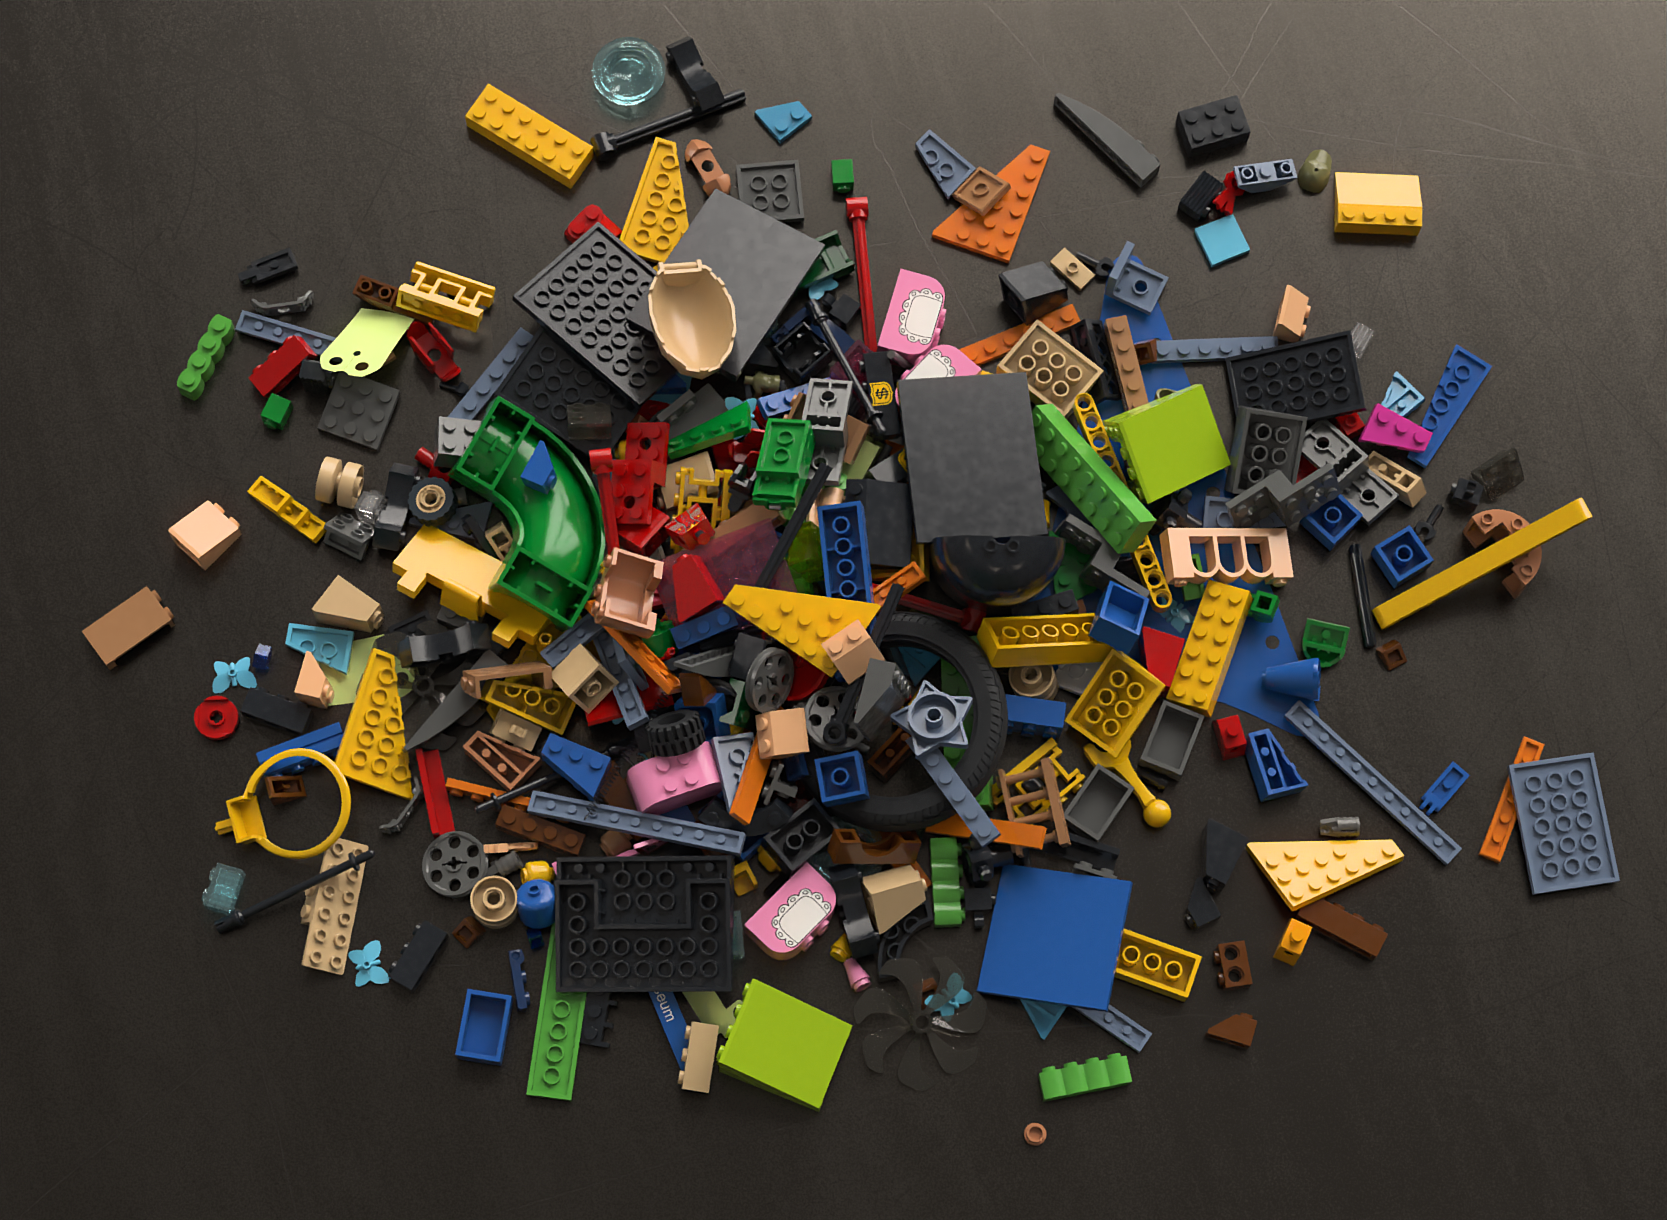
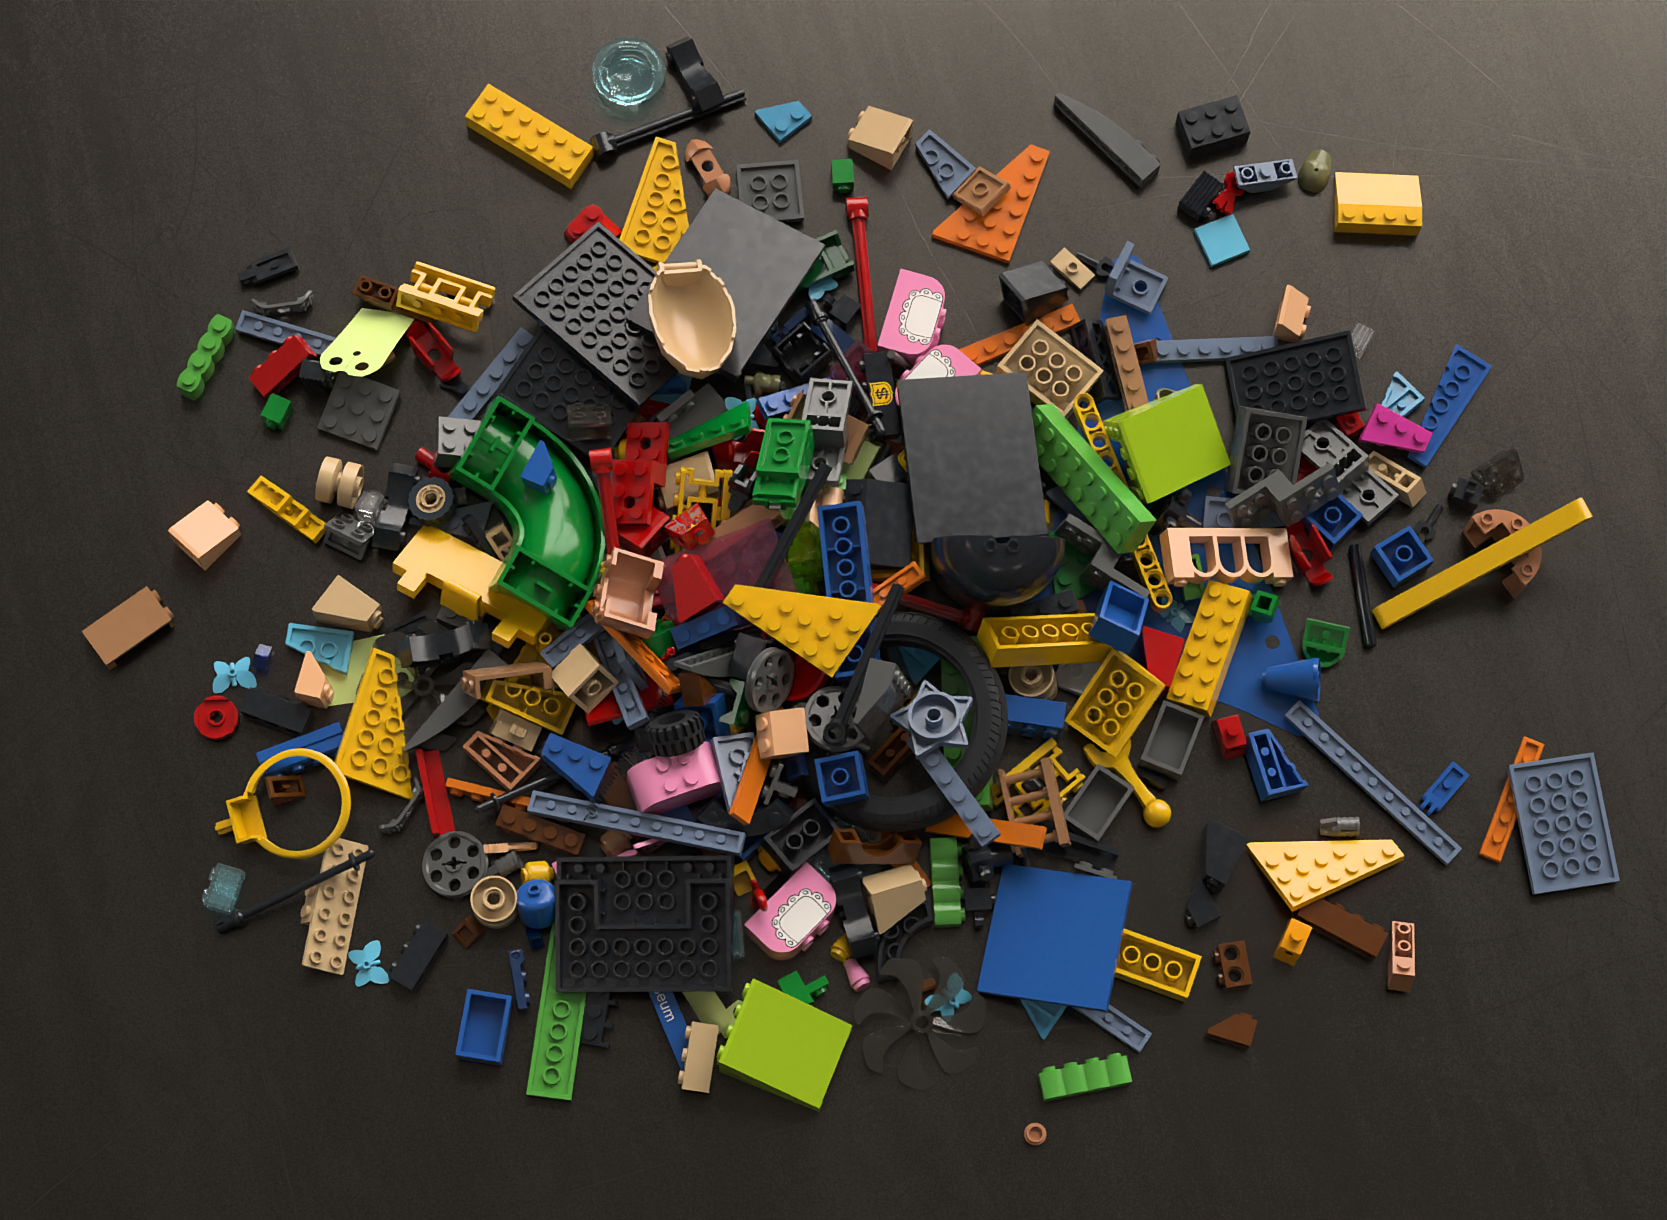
(758, 899): none -> red plant
(794, 986): none -> green brick
(852, 651): light nougat slope -> none
(880, 136): none -> tan slope
(1298, 541): none -> red piece
(1391, 654): reddish brown slope -> none
(1401, 957): none -> nougat slope

